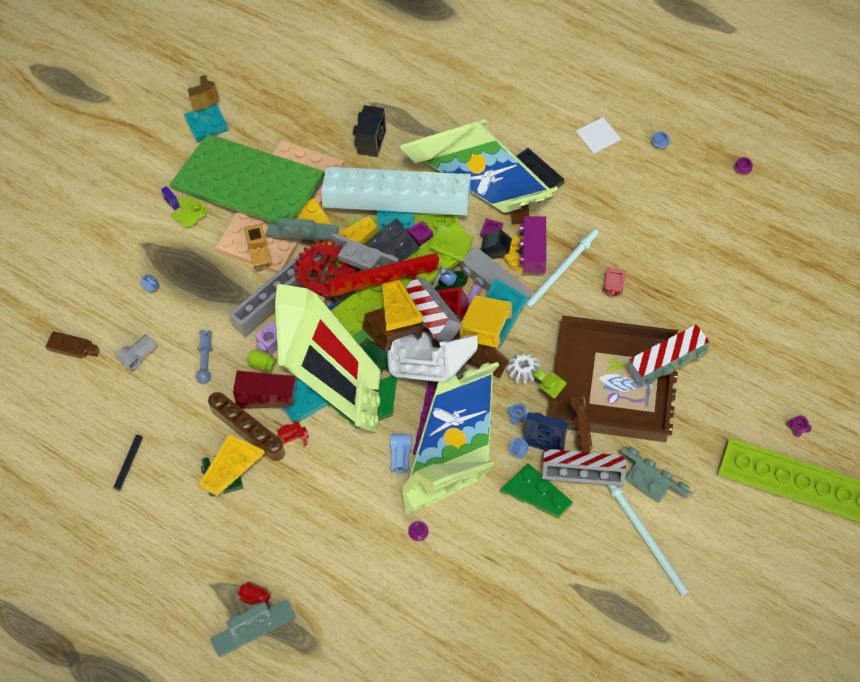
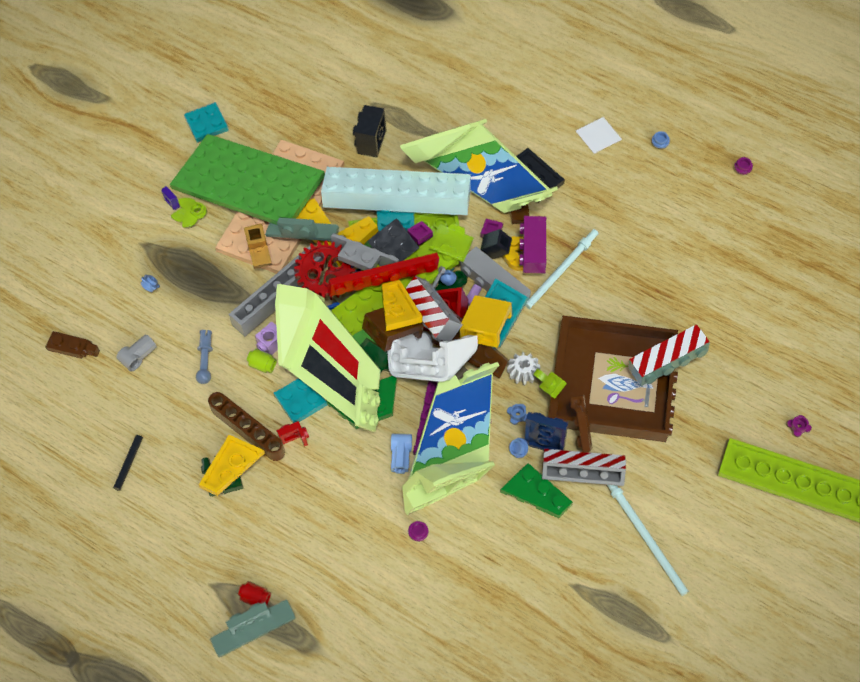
(203, 95): pearl gold brick -> none
(263, 390): dark red wedge -> none
(614, 281): bracket -> none
(650, 479): sand green bracket -> none

